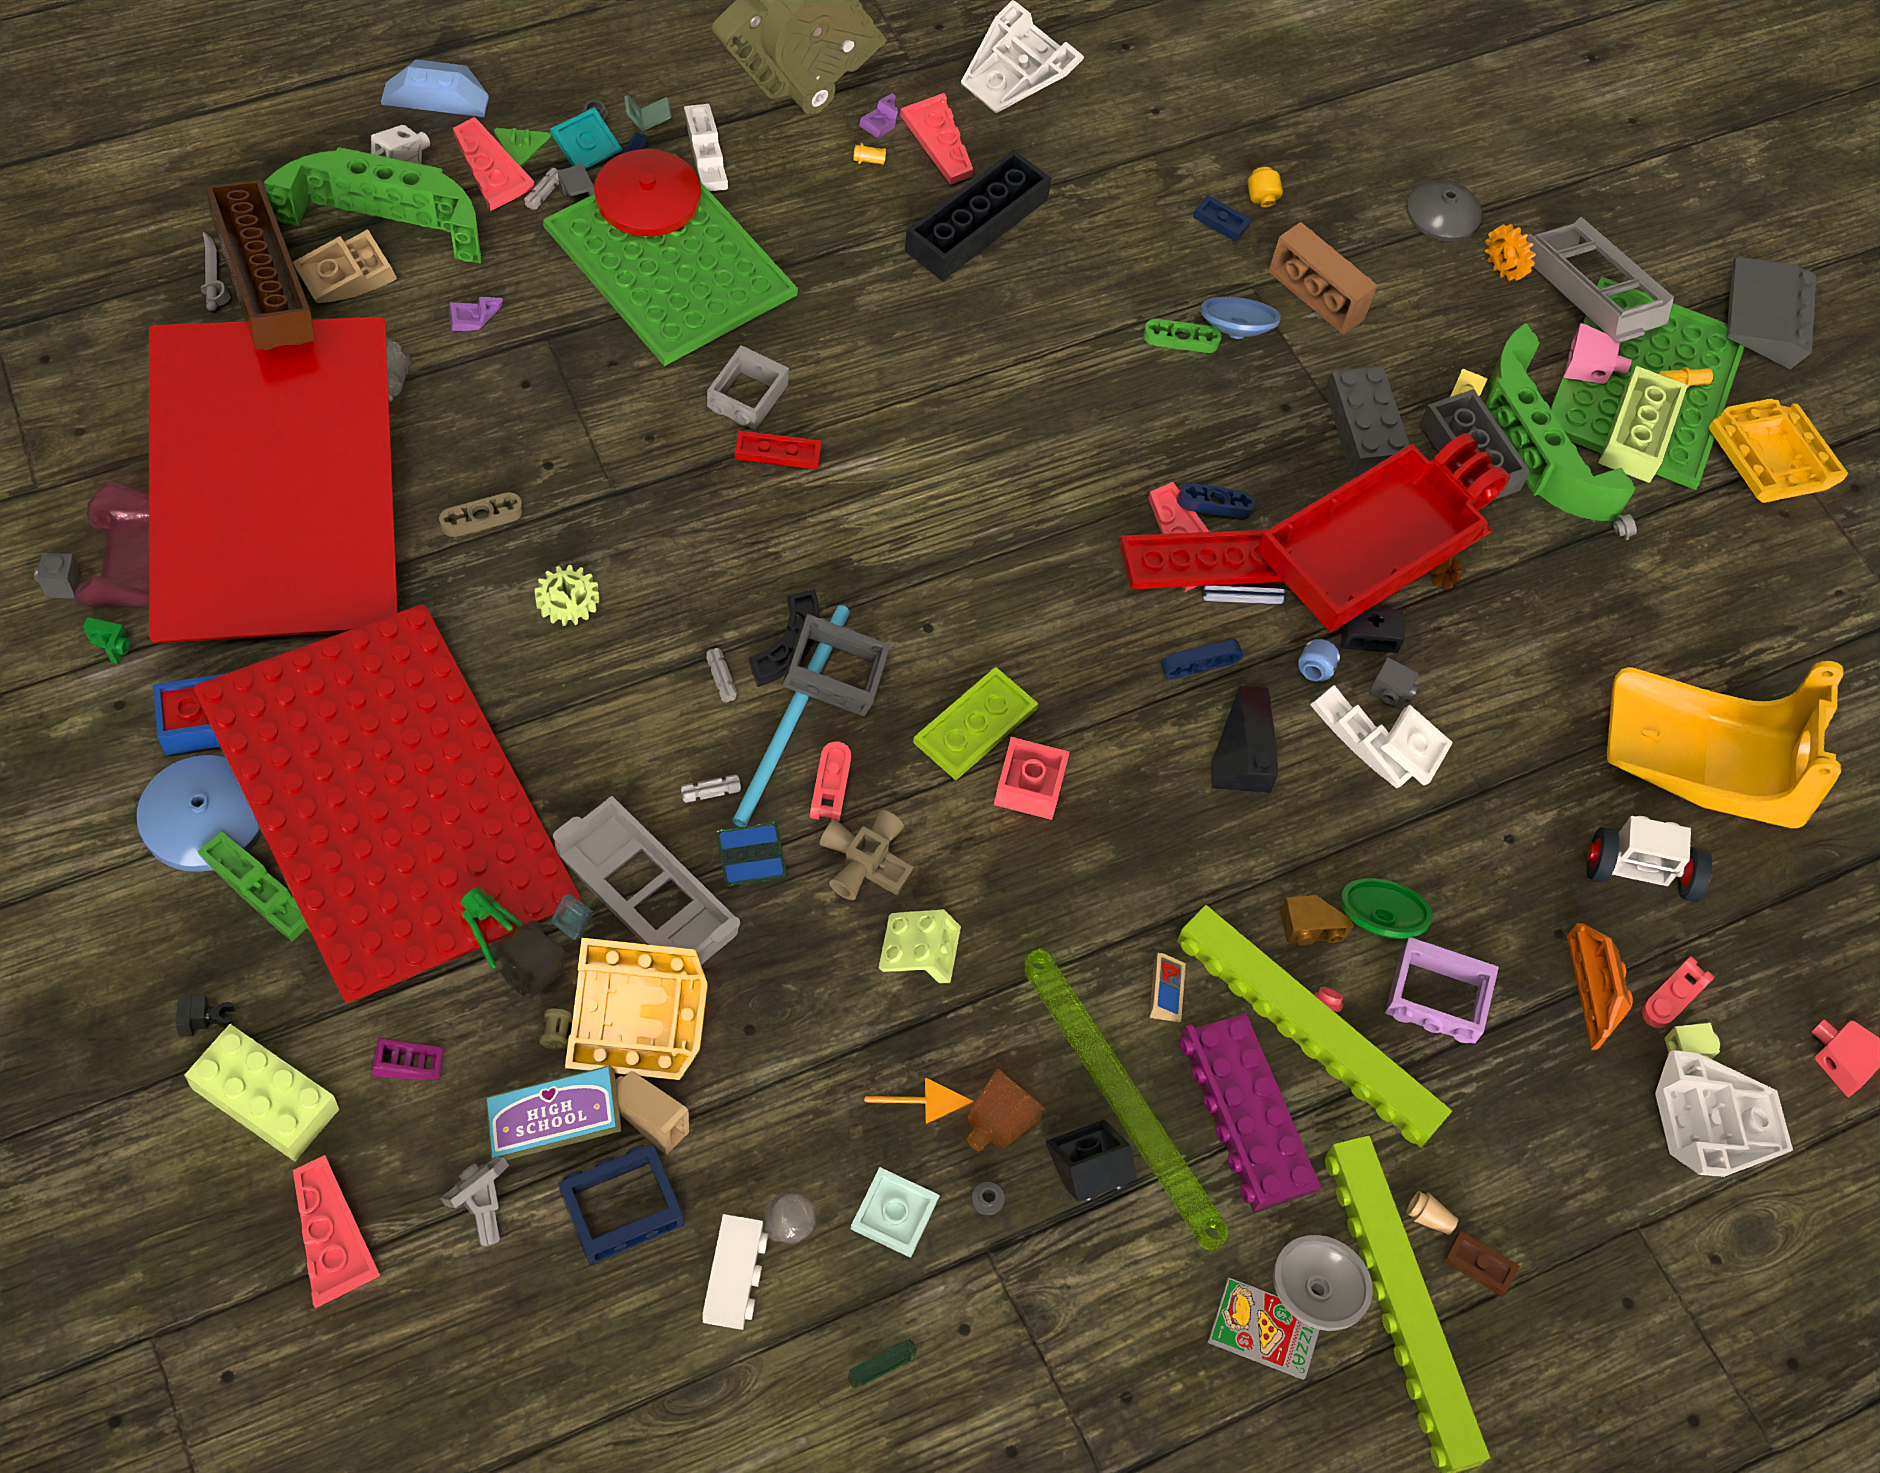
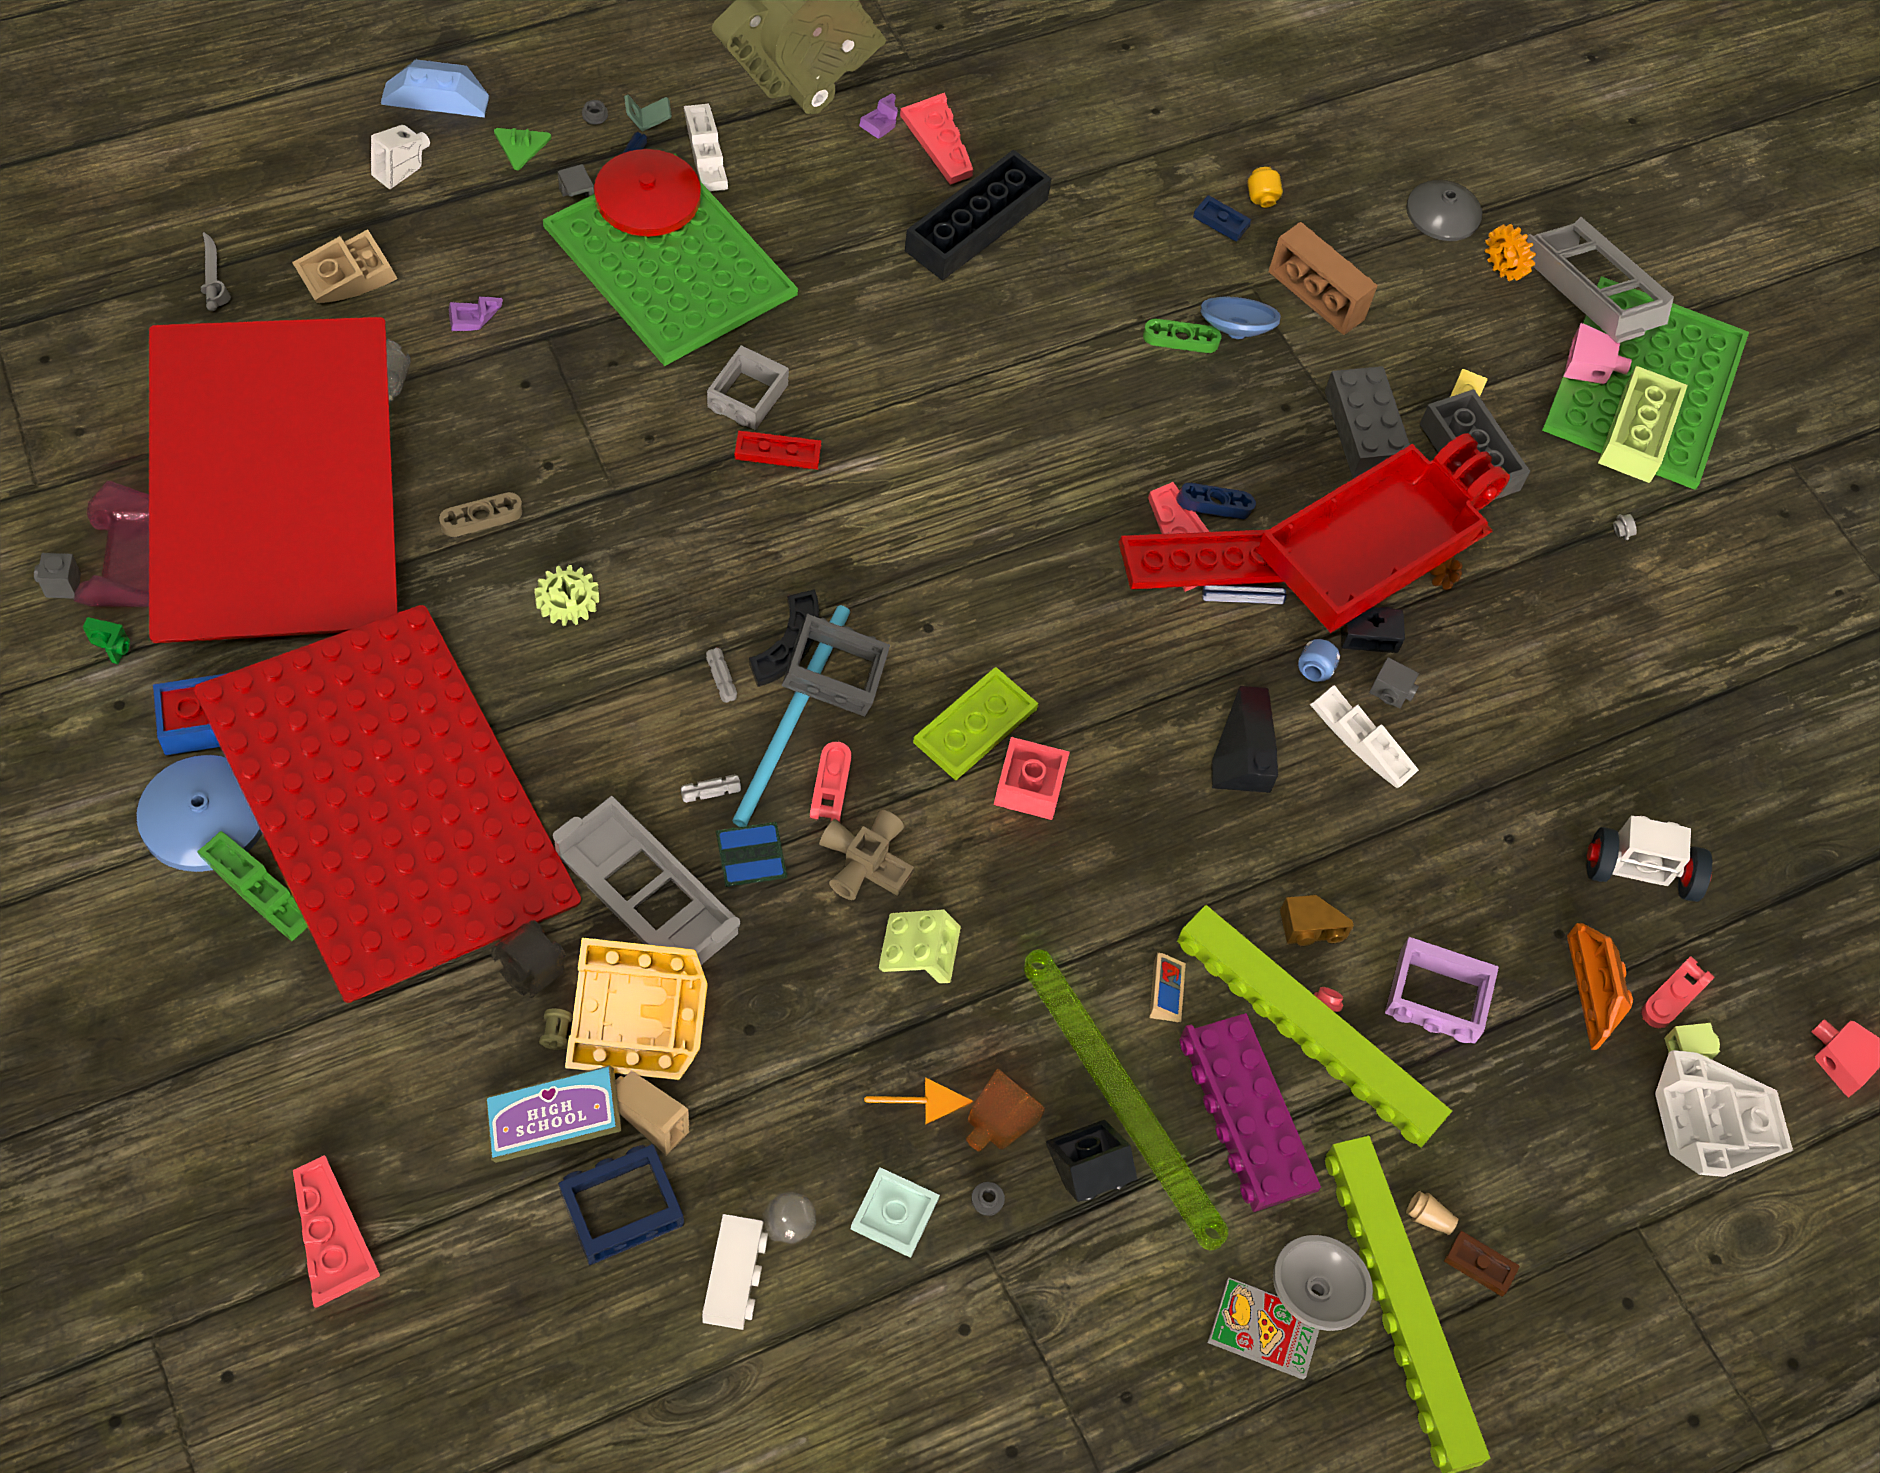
(194, 1013): pearl dark grey piece -> none
(259, 265): reddish brown brick -> none
(262, 1092): yellowish green brick -> none
(376, 188): bright green slope -> none
(405, 1071): magenta slope -> none
(479, 1196): light grey piece -> none
(481, 906): green plant -> none
(493, 168): coral wing -> none
(542, 189): light grey axle -> none
(571, 916): clear light blue plate -> none
(586, 140): teal tile -> none
(869, 154): yellow pin -> none
(882, 1364): clear green tile -> none
(1016, 60): white wedge -> none
(1201, 659): dark blue beam -> none
(1386, 908): green dish -> none
(1416, 745): white tile -> none
(1540, 440): bright green slope -> none
(1690, 376): yellow axle -> none
(1725, 749): yellow piece -> none
(1772, 309): dark grey slope -> none
(1776, 450): yellow wedge -> none

